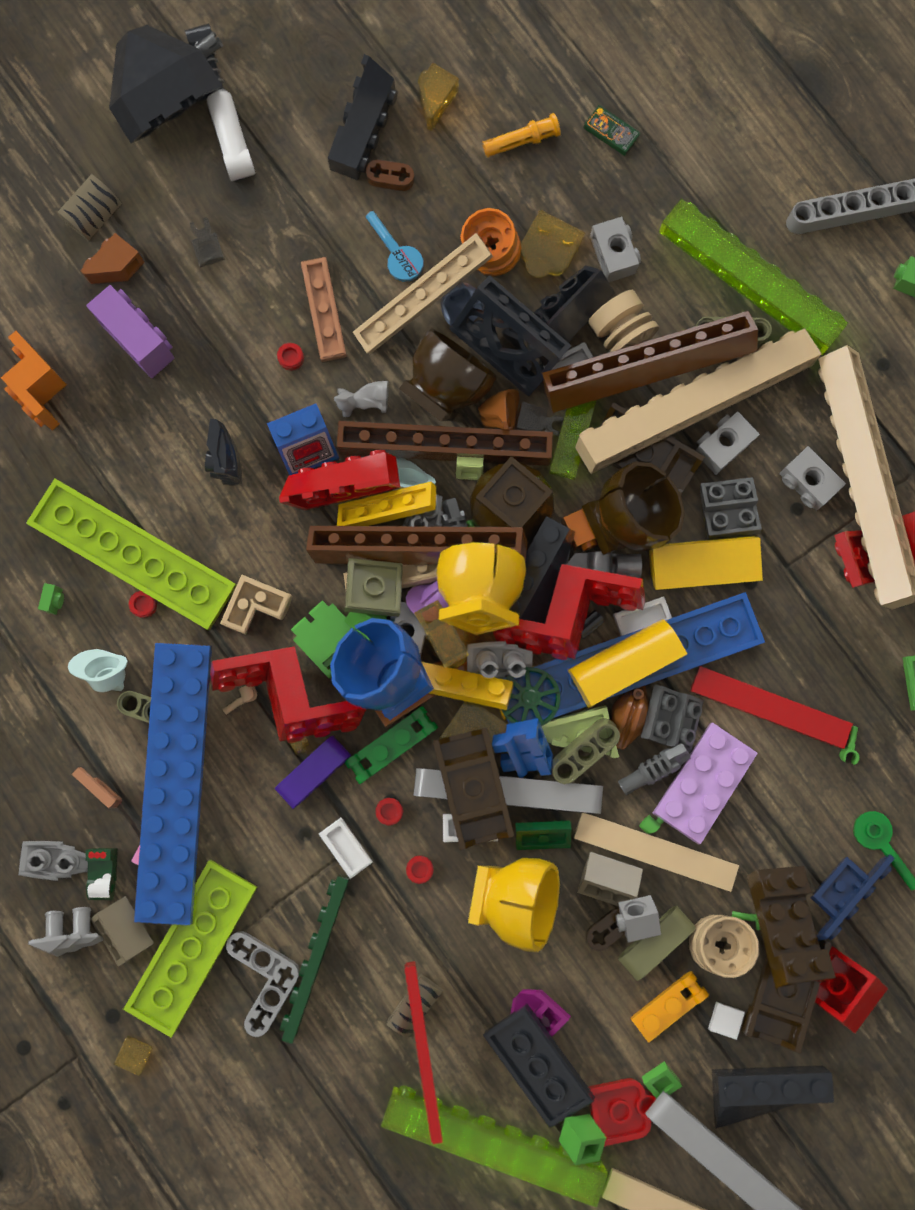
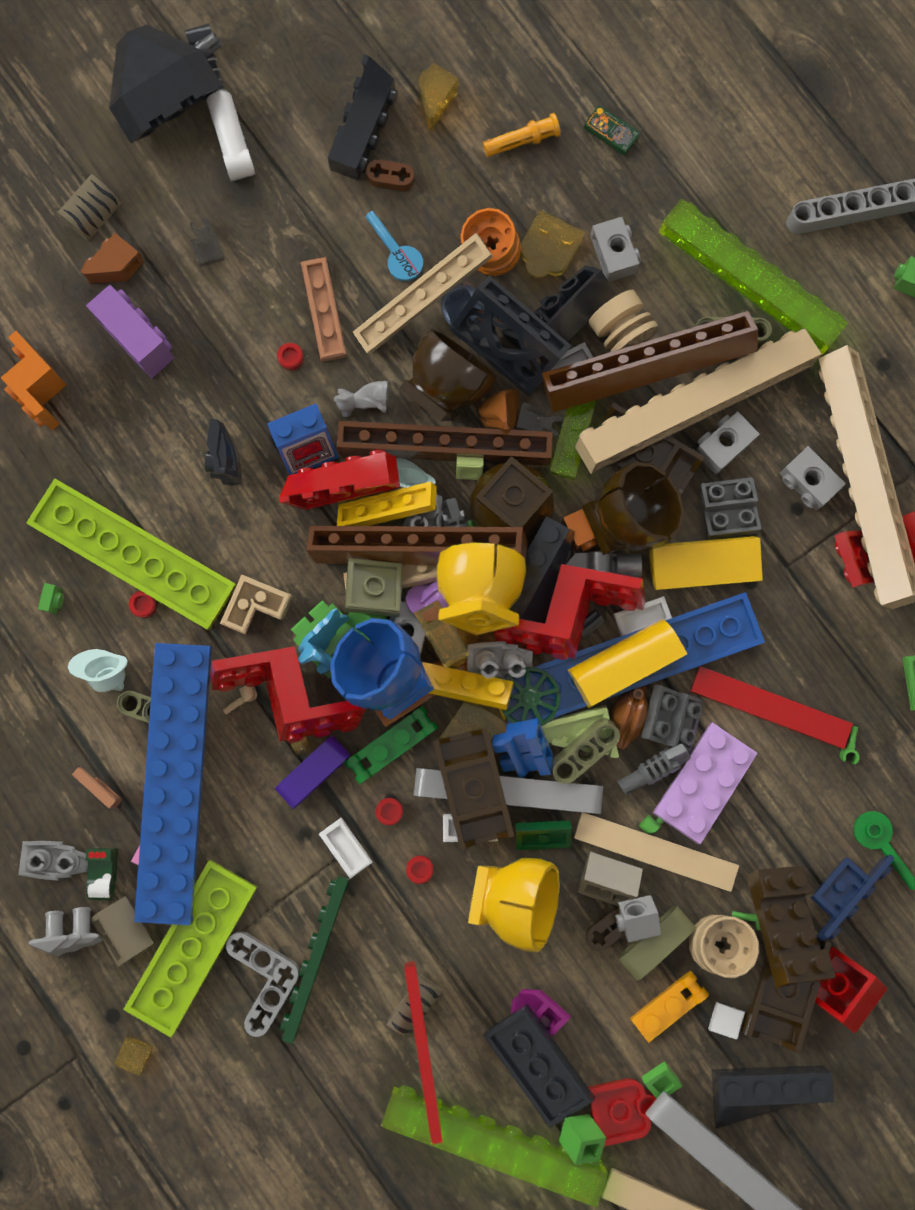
(317, 640): none -> dark azure hair

